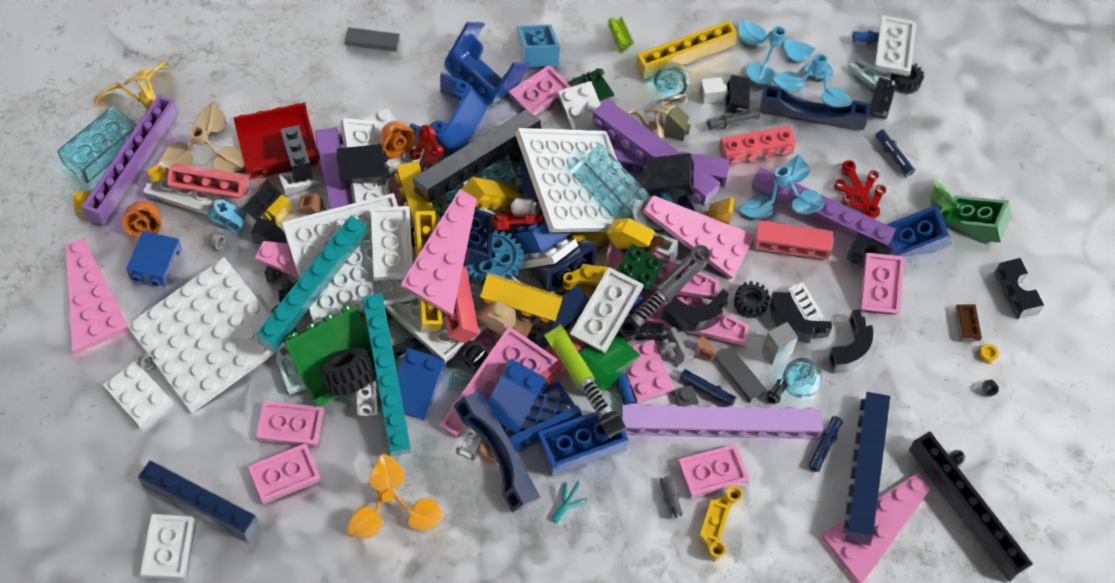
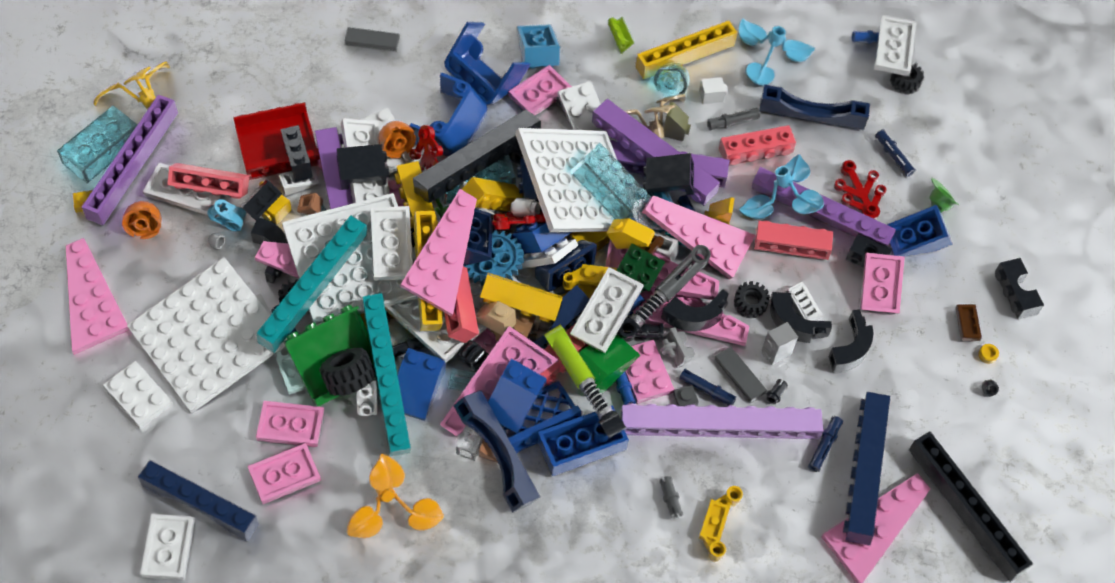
(147, 356): light grey hinge -> none
(153, 258): blue panel -> none
(157, 173): yellow tile -> none
(208, 121): tan plant -> none
(565, 502): teal plant -> none
(600, 85): dark green hinge -> none
(705, 350): nougat slope -> none
(713, 471): bright pink plate -> none
(737, 94): black hinge -> none
(802, 377): clear light blue cylinder -> none
(819, 69): medium azure plant -> none
(866, 72): light aqua hinge -> none
(882, 98): black hinge -> none
(960, 460): black hinge -> none
(980, 217): green slope -> none

